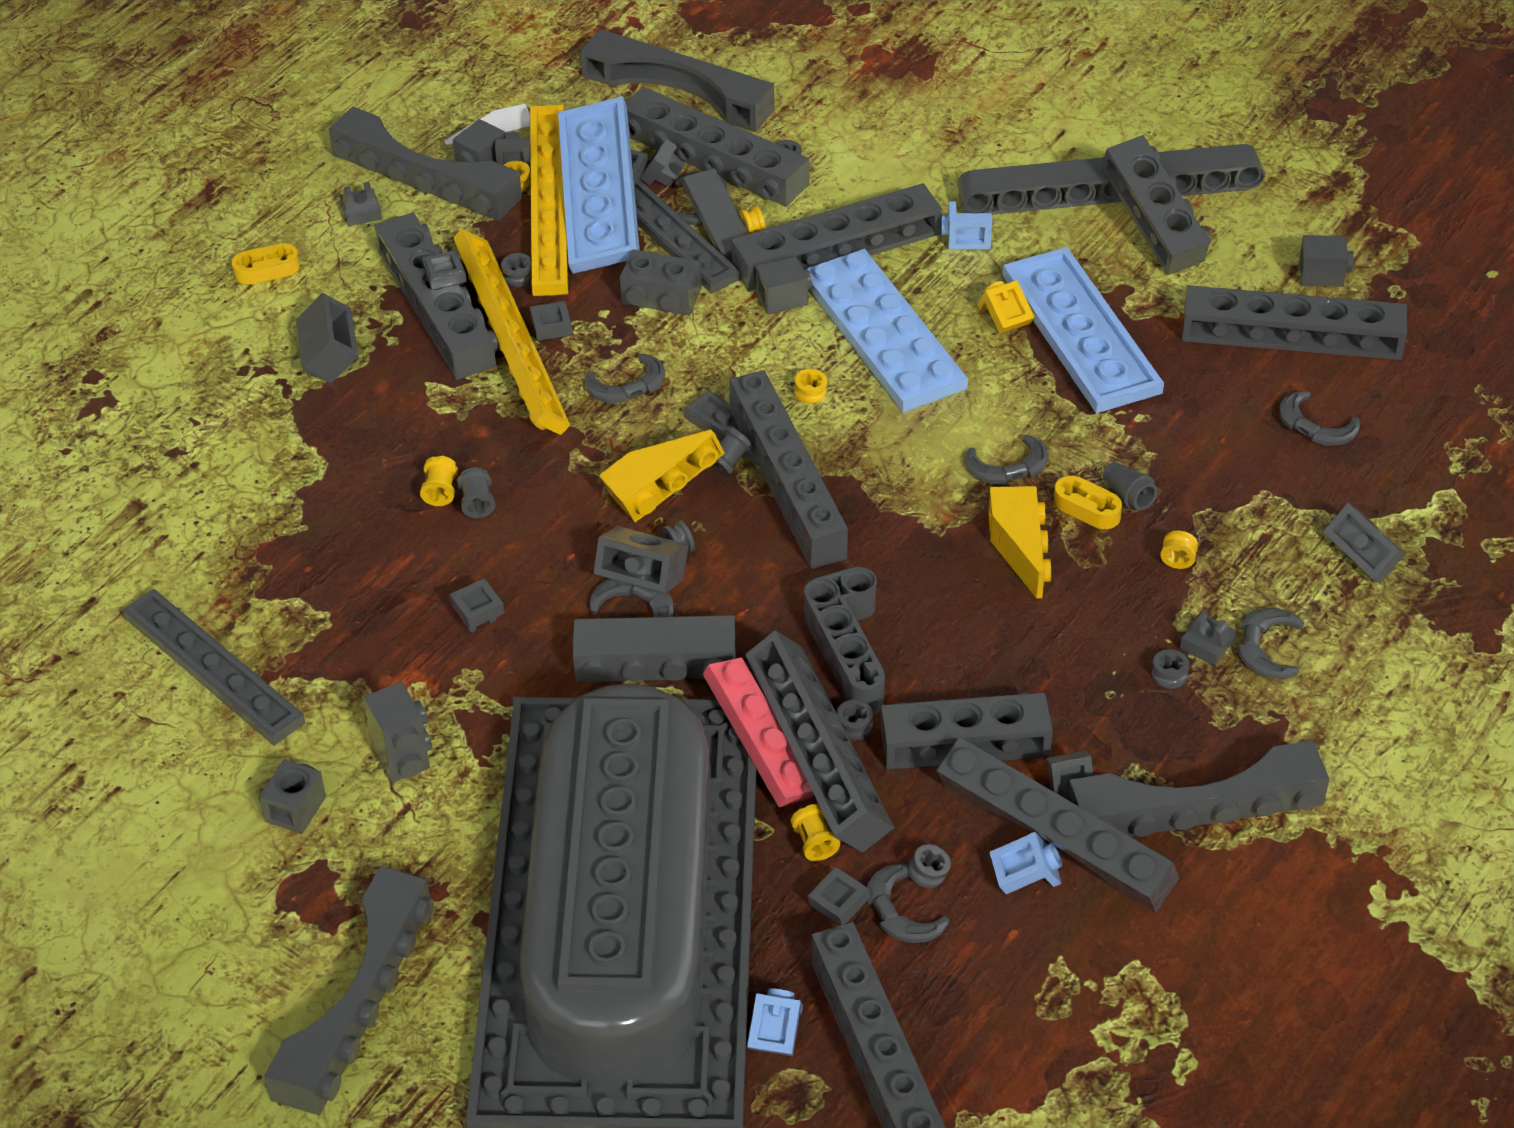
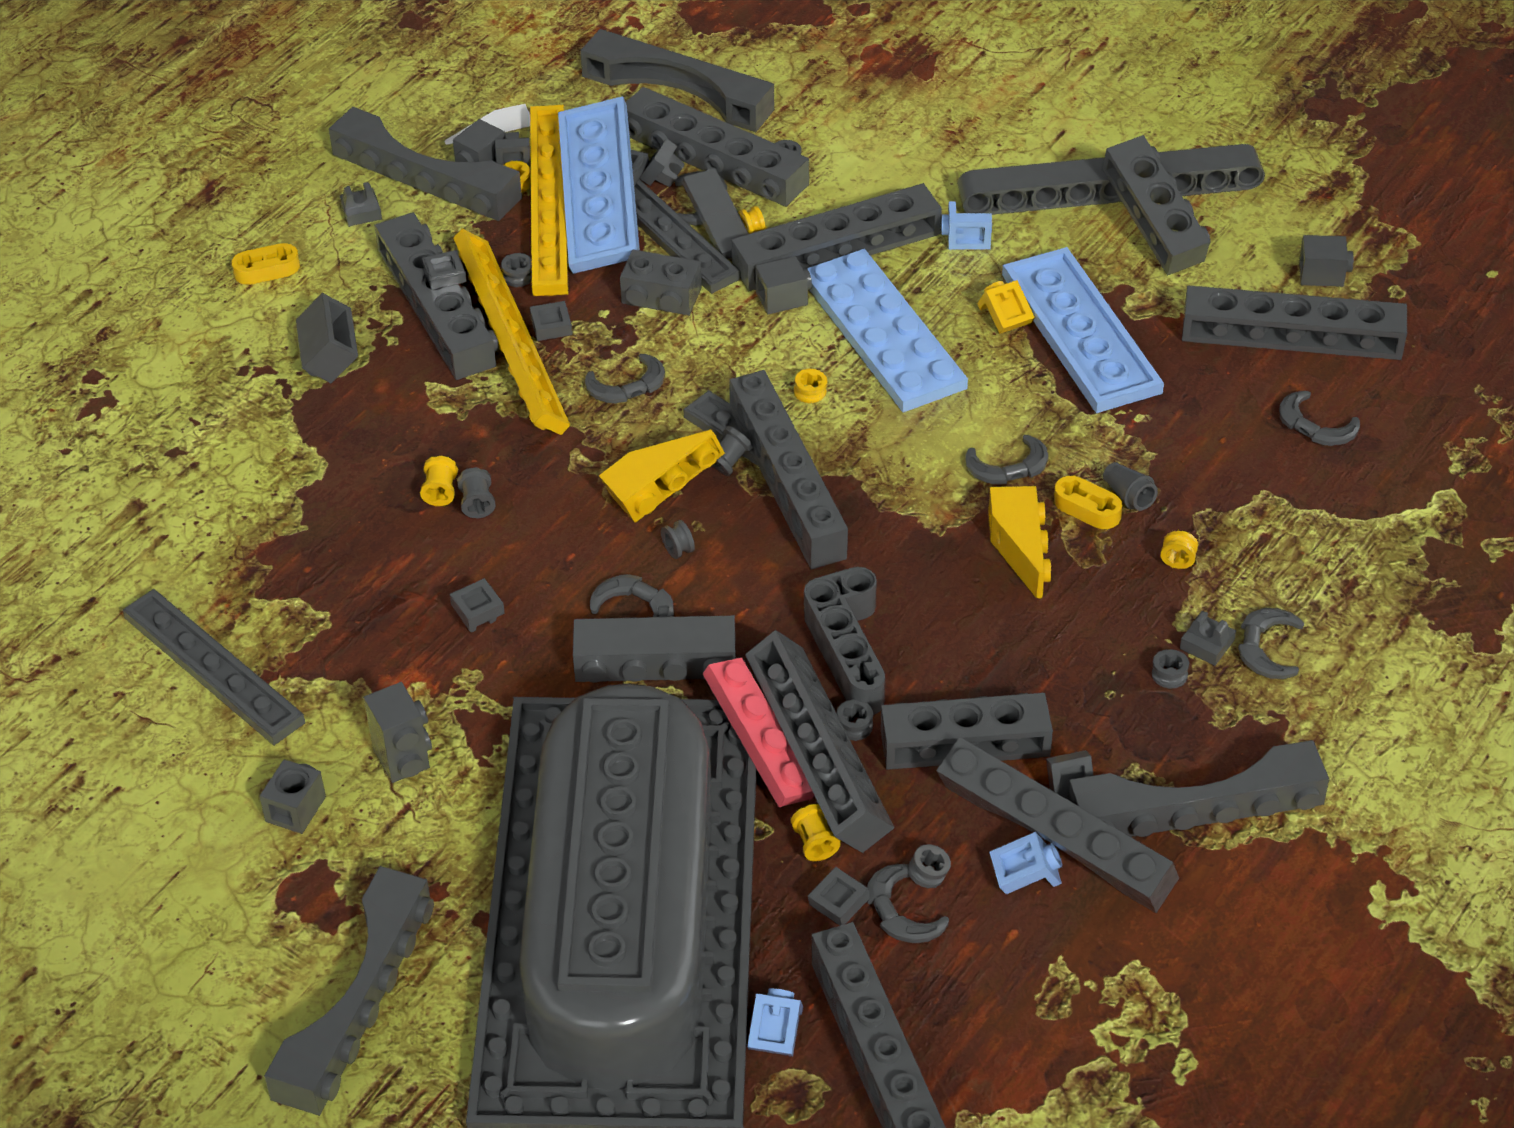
(641, 559): dark grey brick -> none
(1364, 542): dark grey plate -> none

